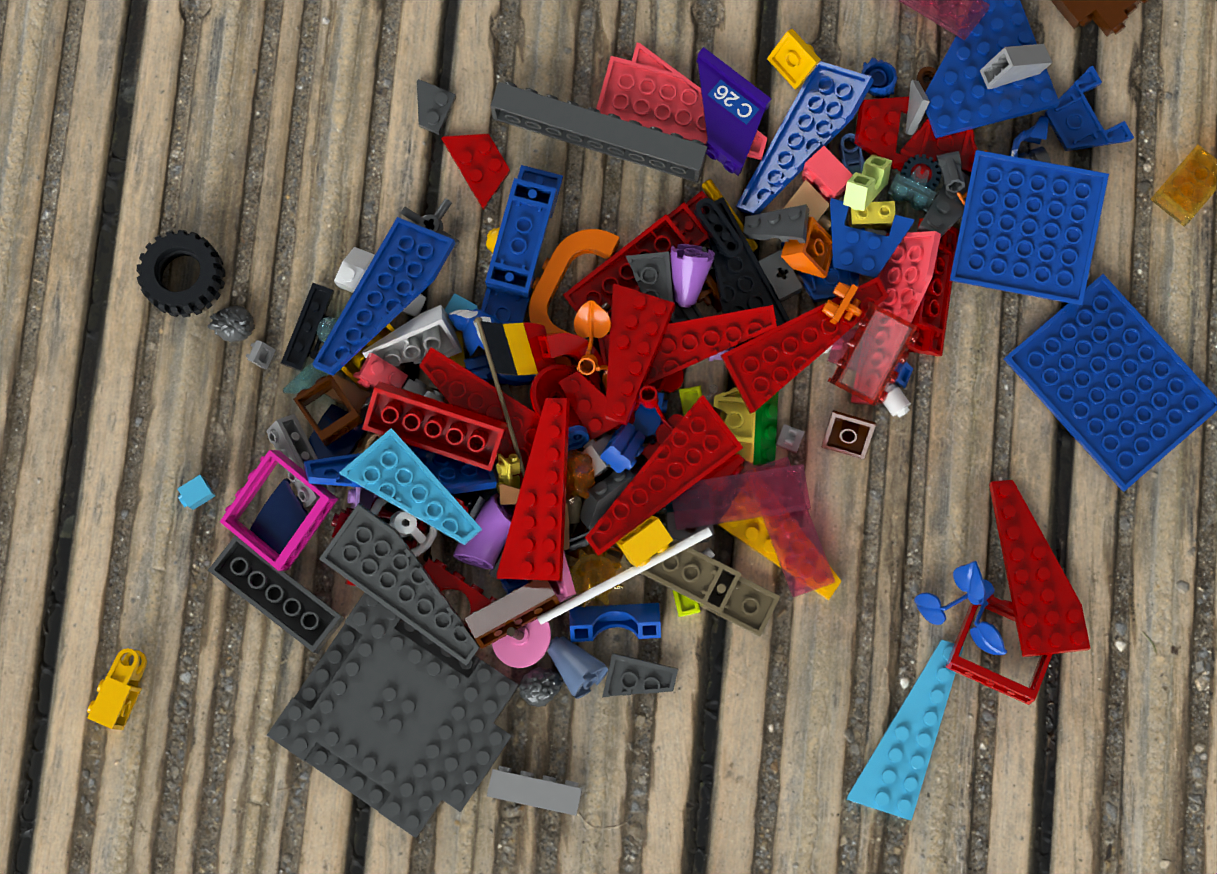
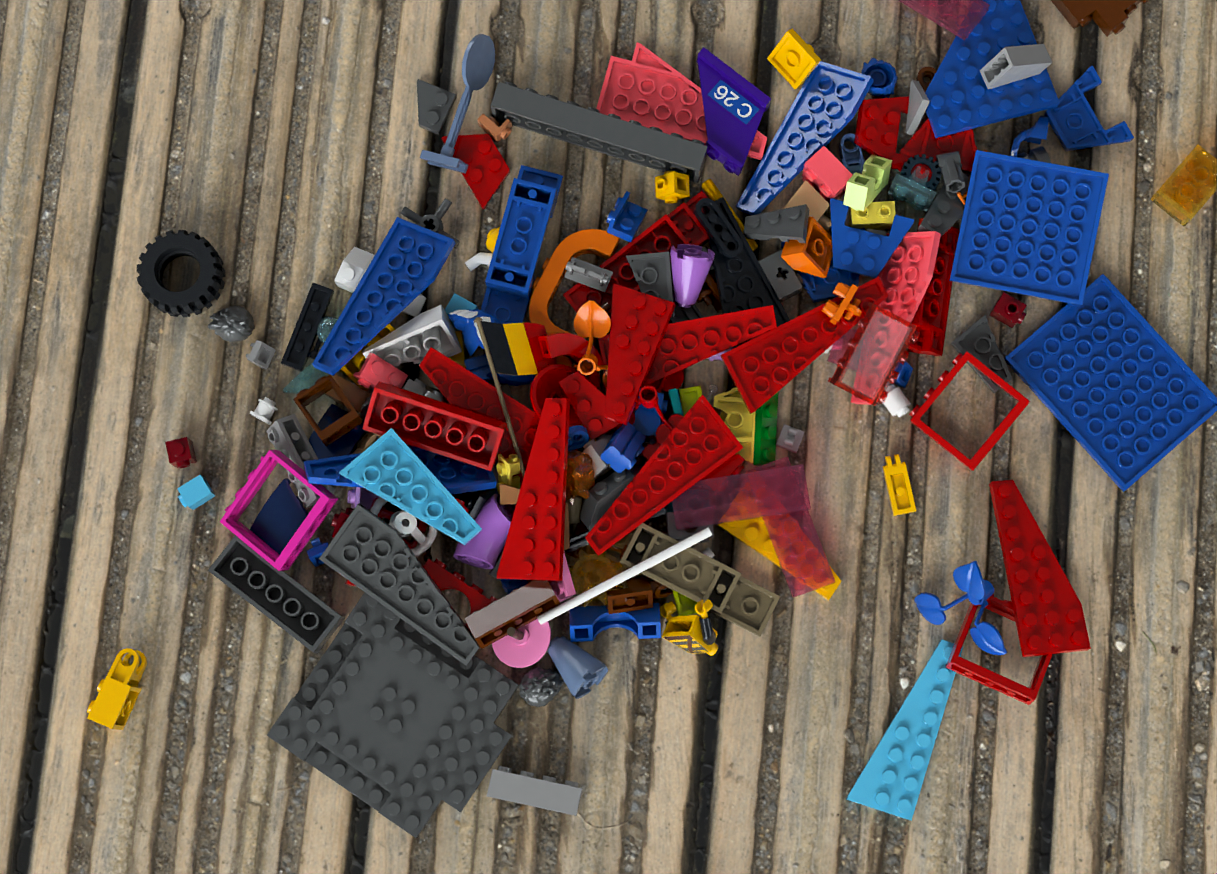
(181, 452): none -> dark red brick
(264, 410): none -> white brick
(316, 552): none -> blue tile
(476, 71): none -> sand blue piece
(478, 259): none -> white arm
(491, 127): none -> nougat bracket
(588, 274): none -> light grey hinge
(626, 218): none -> blue bracket
(636, 595): none -> reddish brown plate
(637, 676): dark grey wing -> none
(645, 541): yellow brick -> none
(672, 186): none -> yellow brick
(675, 402): none -> teal tile
(690, 632): none -> torso
(848, 434): reddish brown slope -> none
(898, 486): none -> yellow hinge
(944, 380): none -> red window
(982, 345): none -> dark grey wing
(1008, 310): none -> dark red brick

